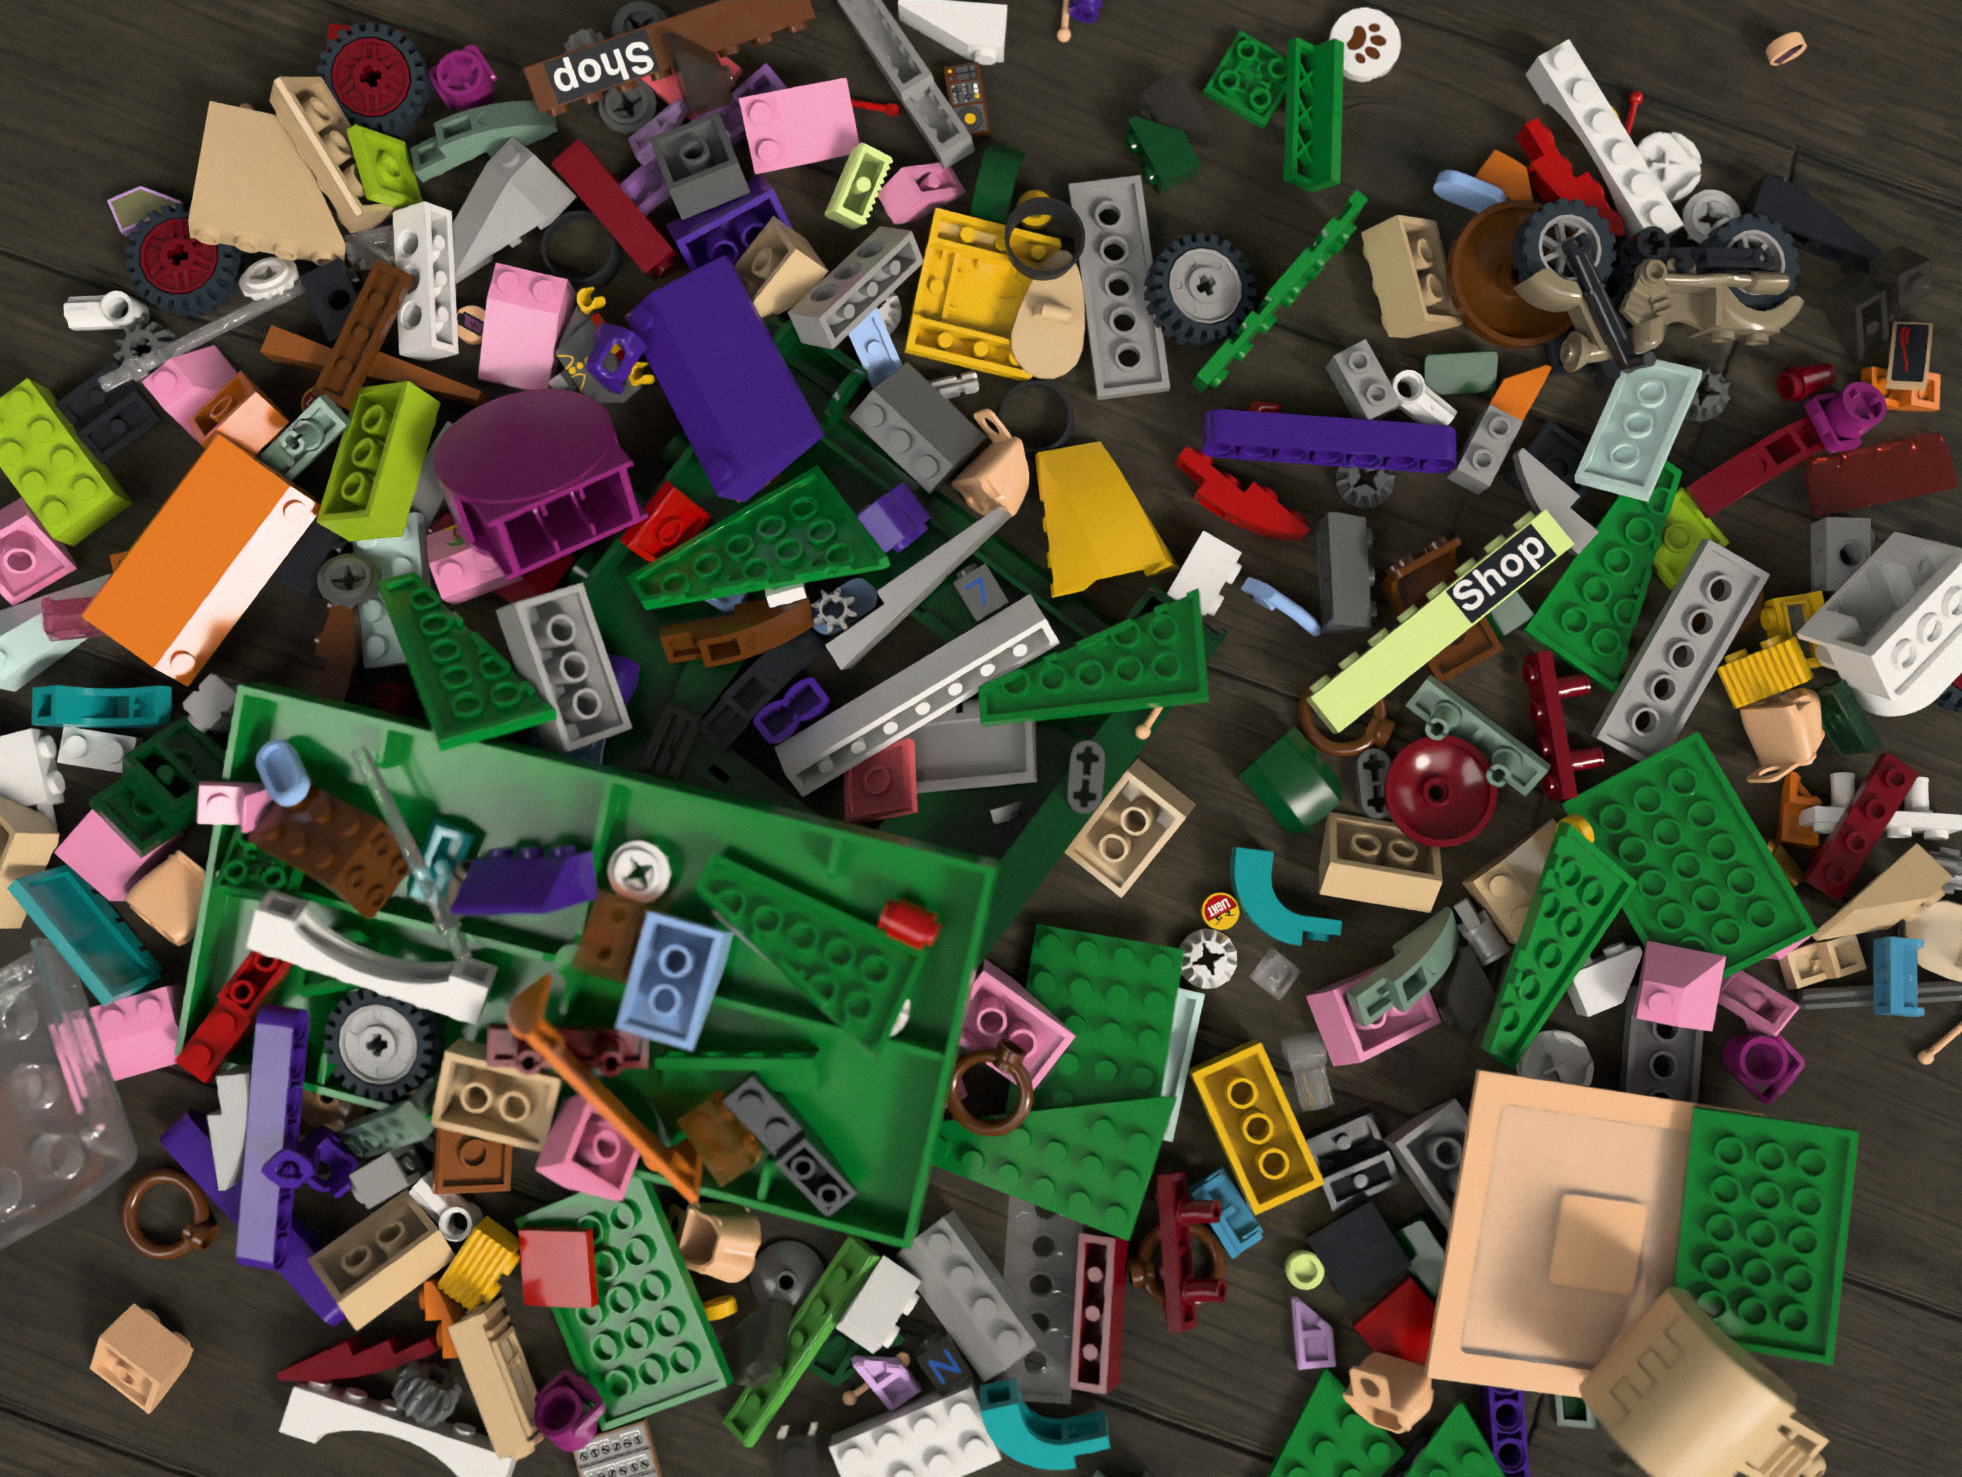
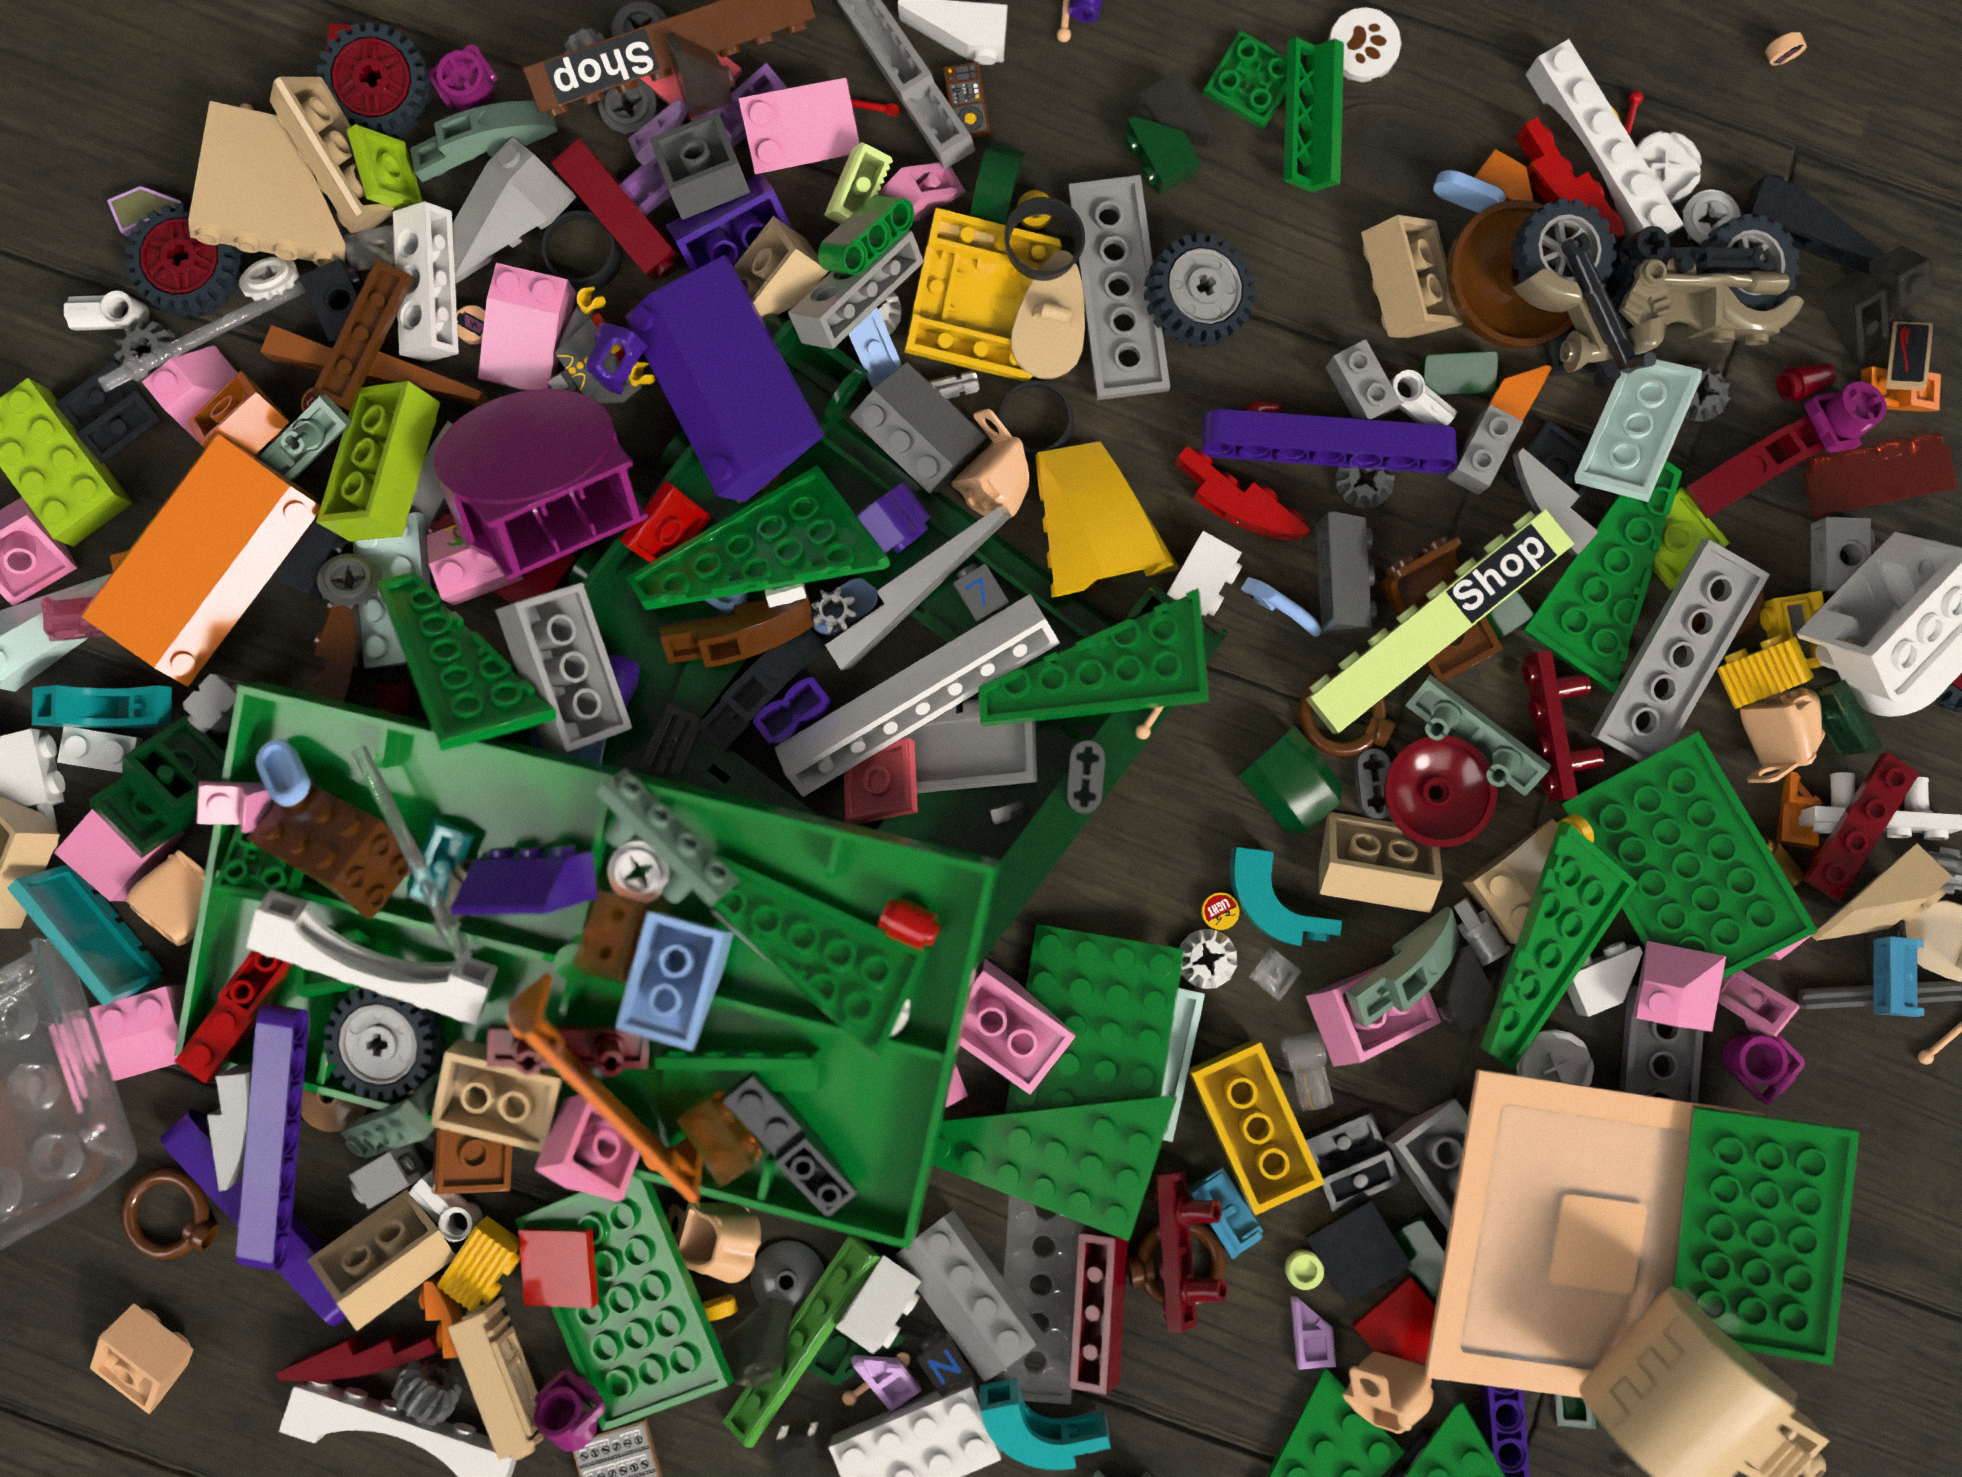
(318, 1145): dark purple piece -> none
(679, 848): none -> sand green plate
(866, 234): none -> green beam
(1007, 1058): reddish brown piece -> none
(1129, 827): tan slope -> none
(1284, 293): green wing -> none
(1822, 961): tan slope -> none

